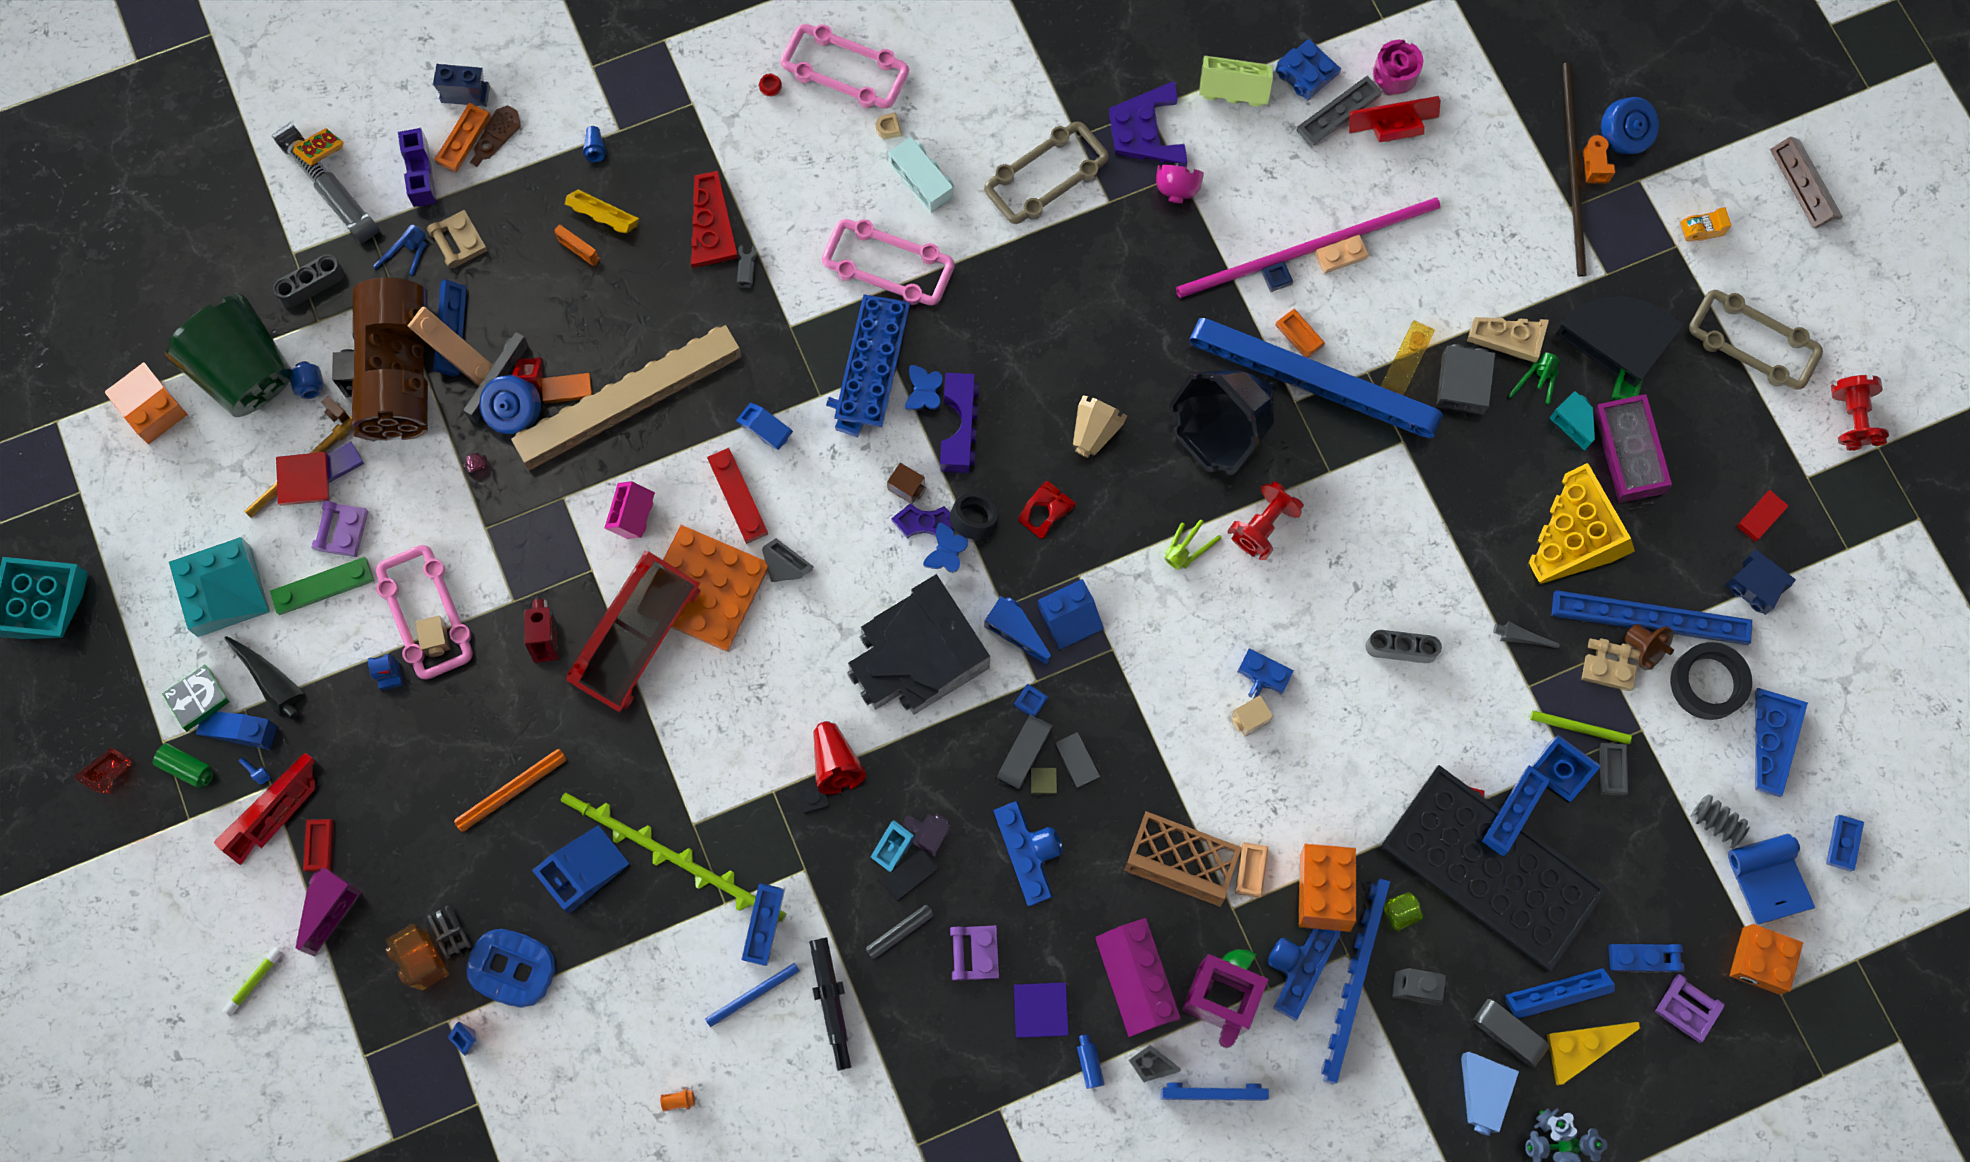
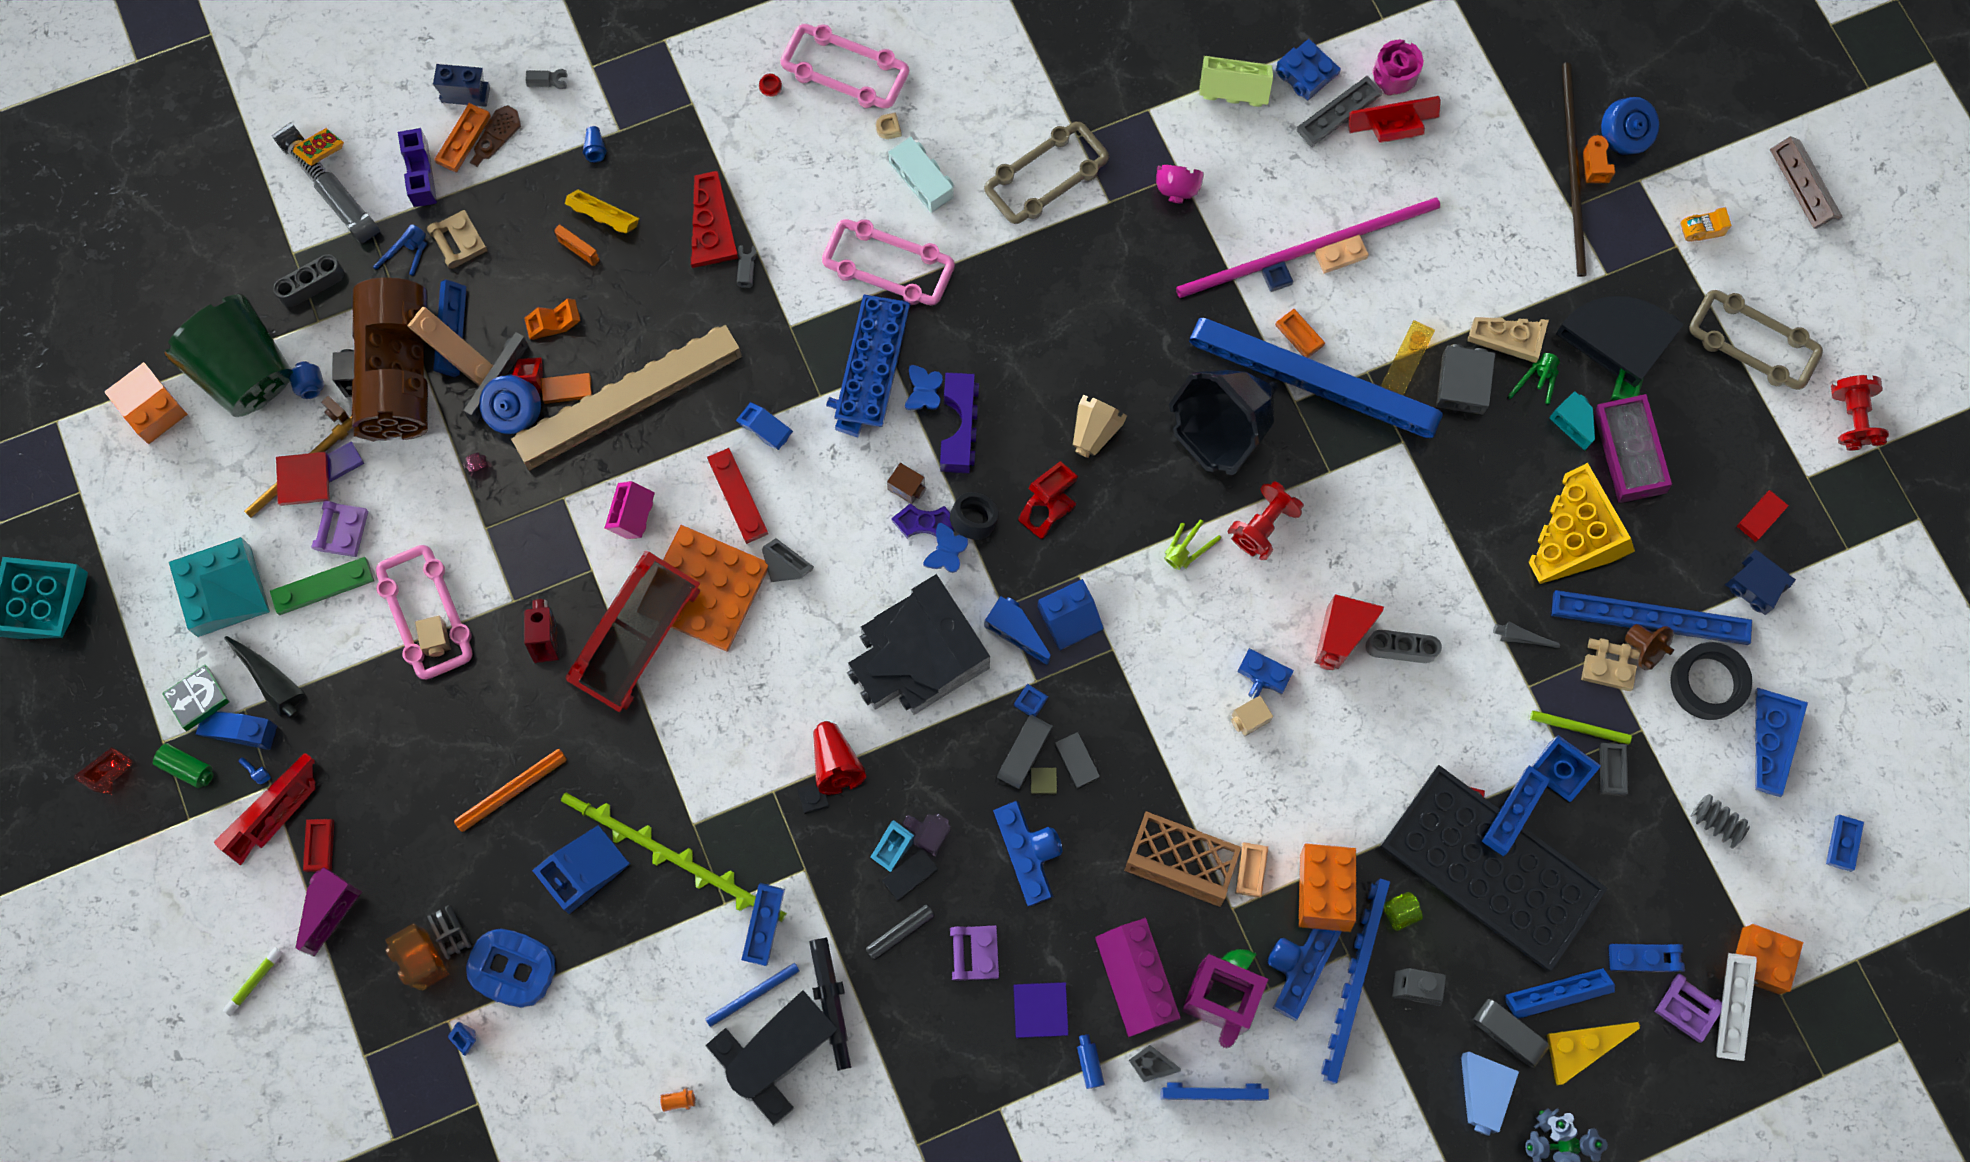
(385, 671): blue leg -> none
(546, 78): none -> dark grey bar
(548, 322): none -> orange slope
(772, 1054): none -> black slope
(1053, 482): none -> red tile
(1136, 127): dark purple wing -> none
(1343, 629): none -> red slope
(1736, 1006): none -> white plate
(1771, 876): blue door -> none

